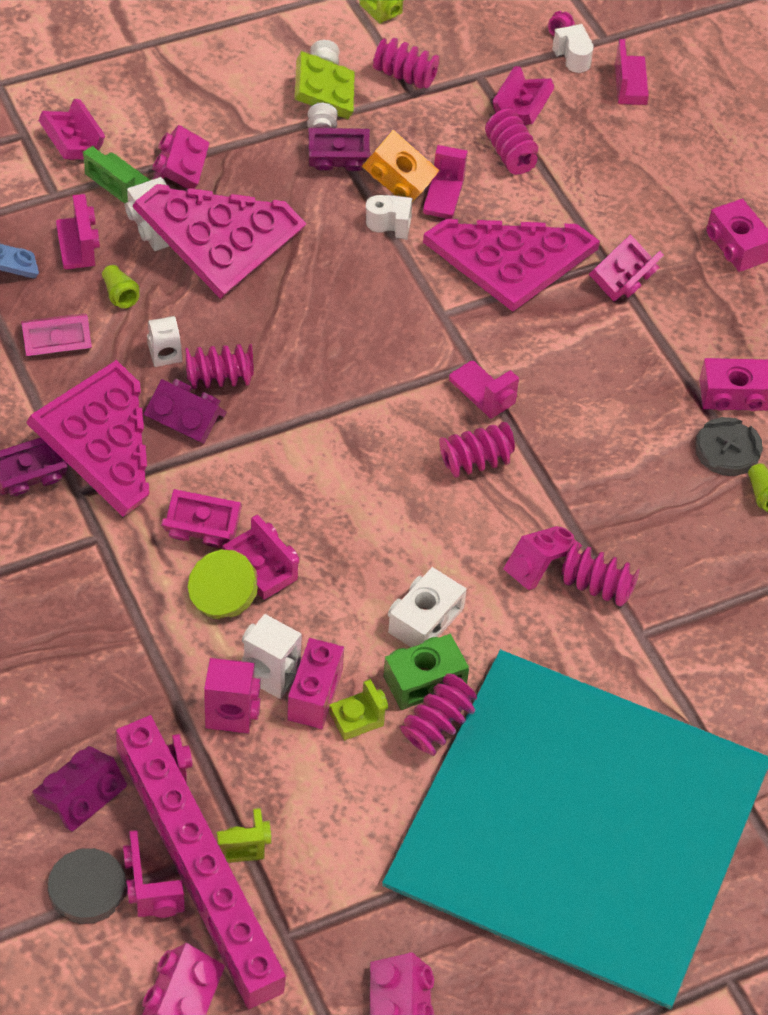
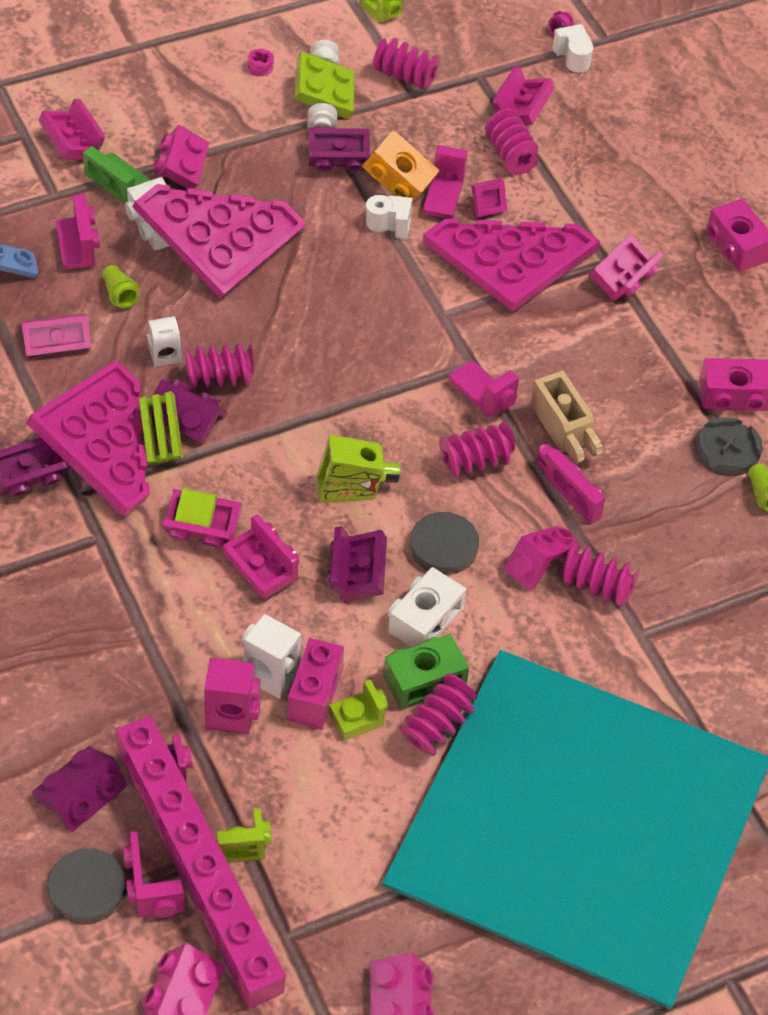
(145, 407): none -> lime tile
(196, 507): none -> lime tile
(223, 584): lime tile -> none
(260, 62): none -> dark pink bush
(353, 470): none -> lime torso
(358, 564): none -> magenta bracket
(444, 542): none -> dark grey tile
(489, 197): none -> dark pink tile
(565, 416): none -> tan hinge
(571, 483): none -> dark pink hinge
(630, 77): dark pink panel -> none

